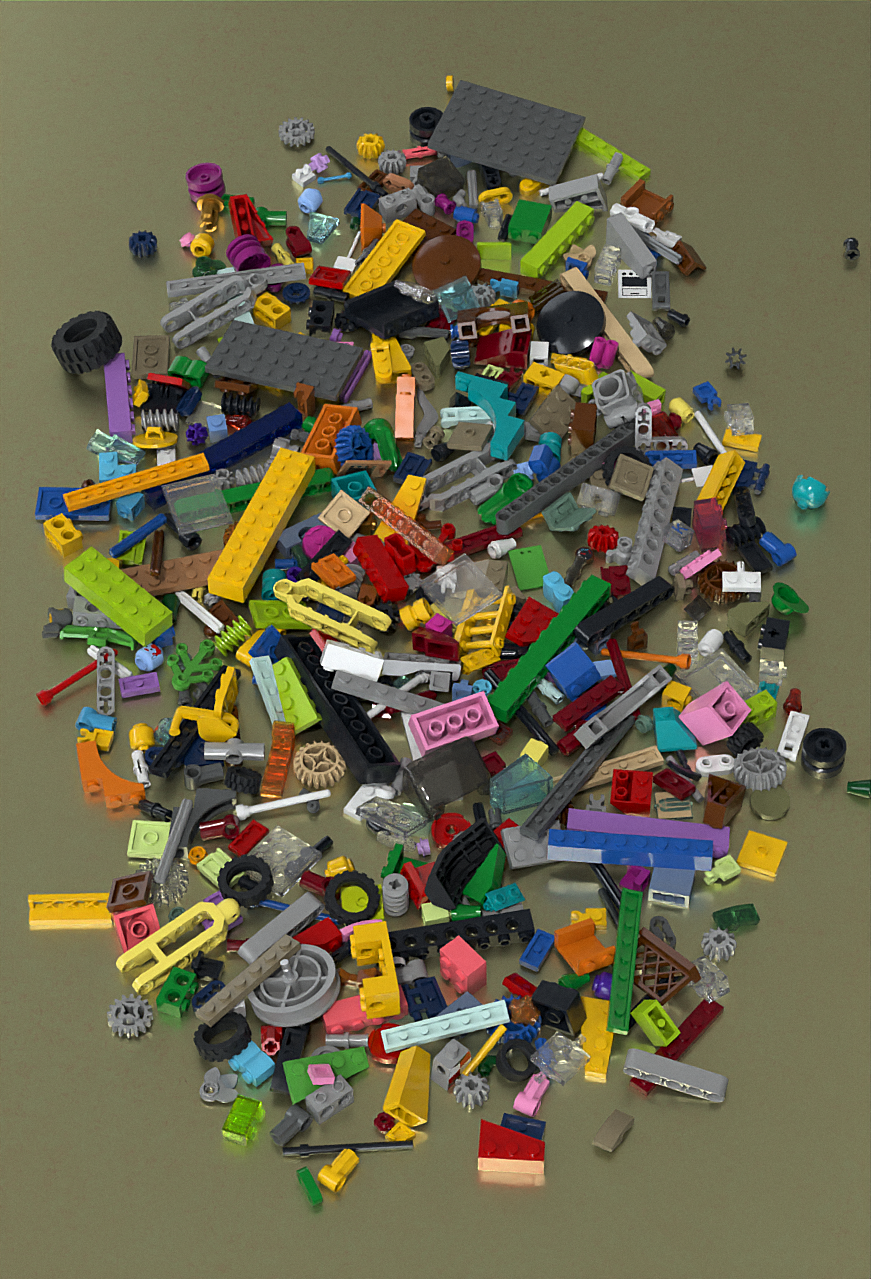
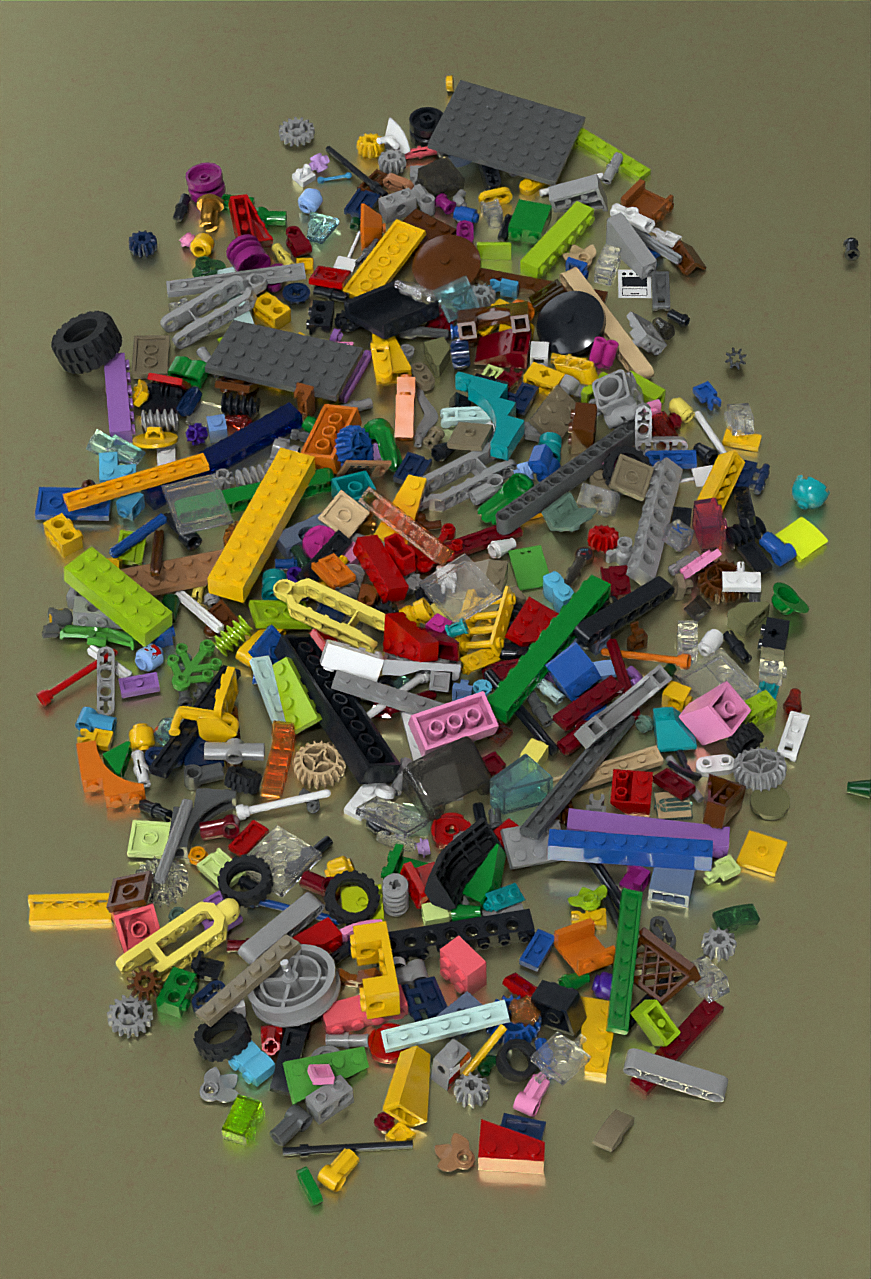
(118, 759): none -> green slope
(137, 980): none -> reddish brown gear
(181, 207): none -> black axle
(394, 138): none -> white shield
(407, 640): none -> red wedge
(453, 1153): none -> medium nougat plate
(457, 629): none -> teal bush
(472, 189): light grey axle -> none
(589, 899): none -> lime plate
(634, 674): none -> medium lavender arm
(803, 537): none -> neon yellow slope
(823, 753): black wheel -> none

